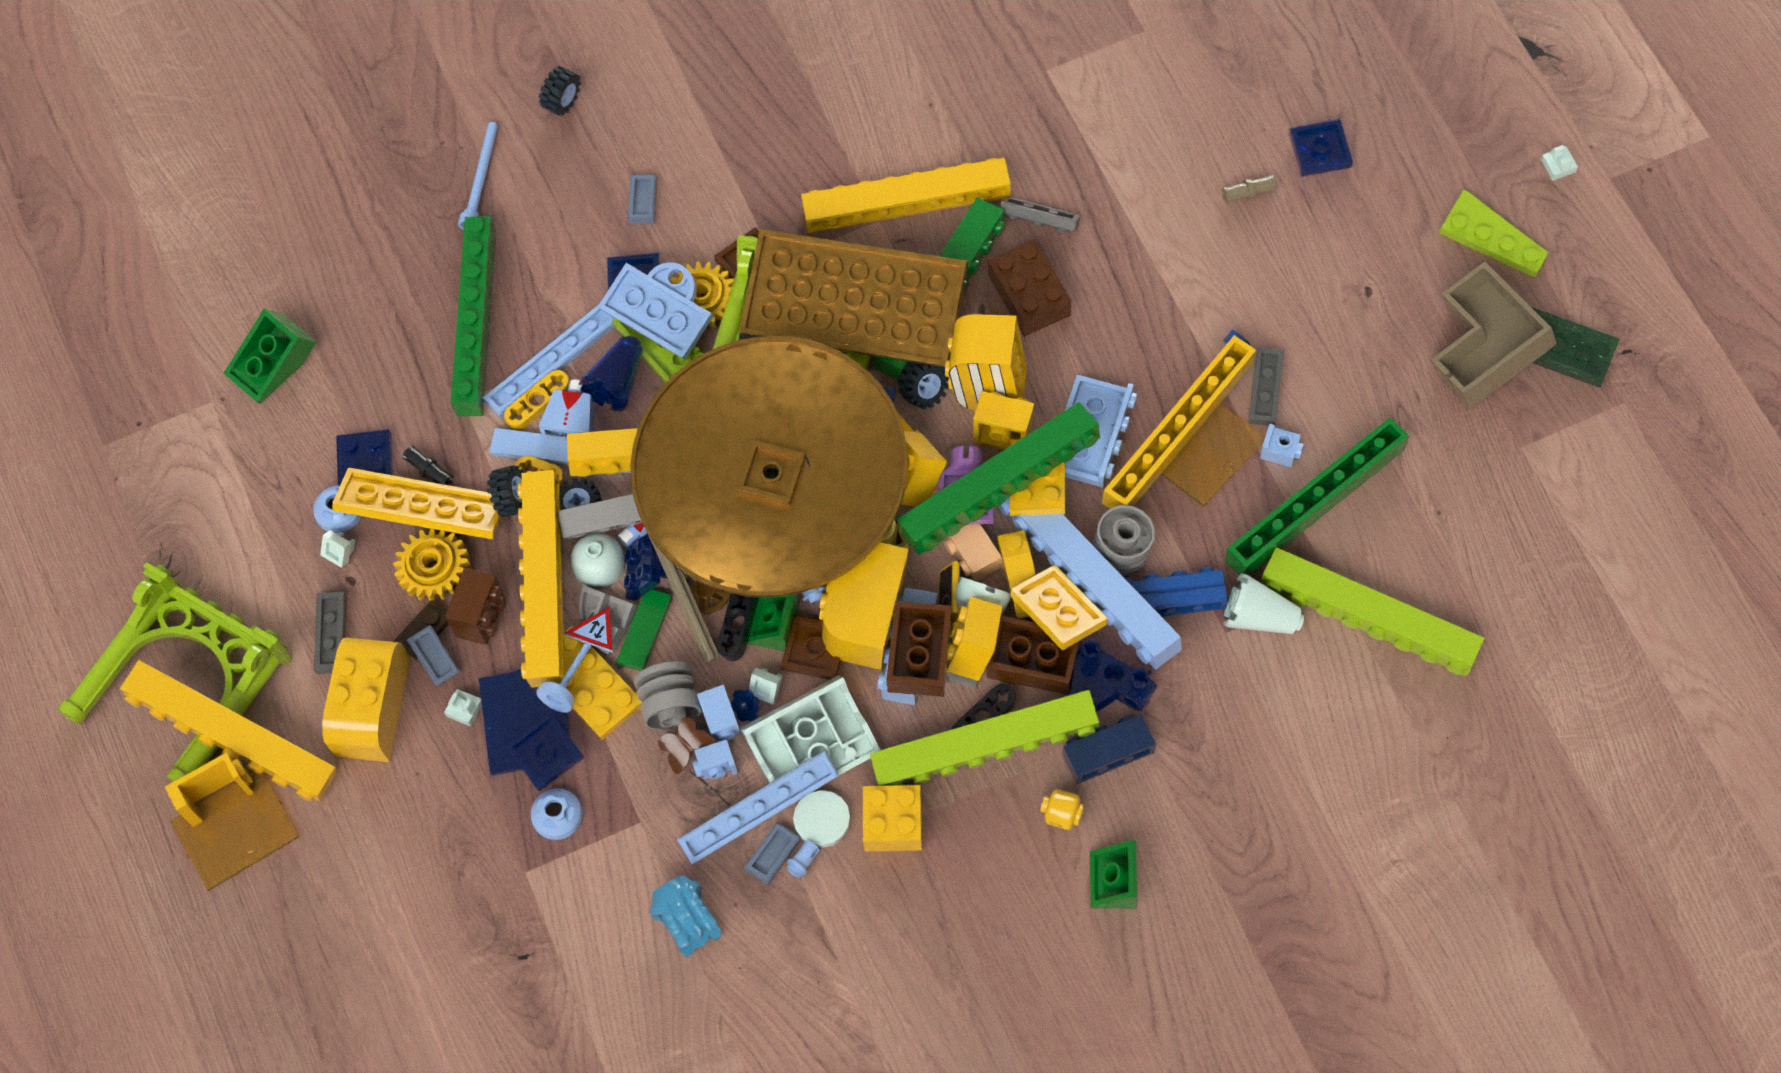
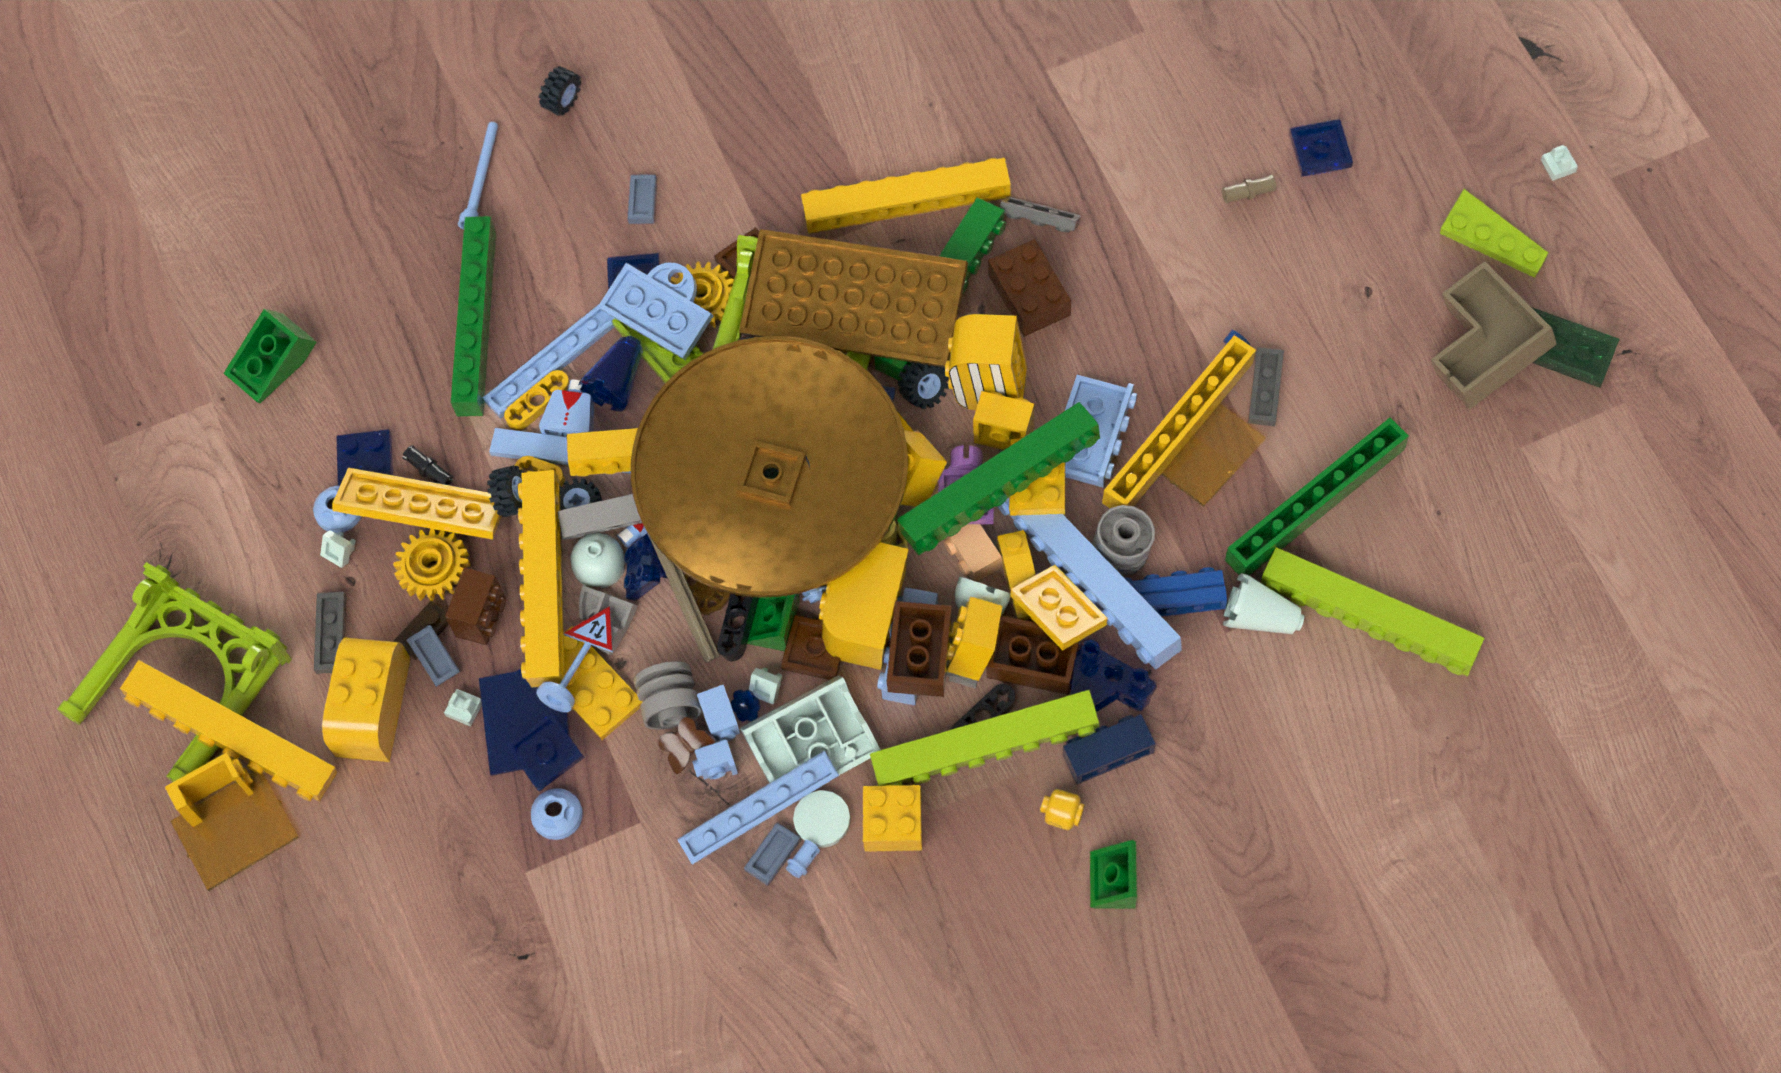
(644, 630): green tile -> none
(684, 914): dark azure piece -> none
(947, 585): slope -> none
(1281, 454): light blue brick -> none

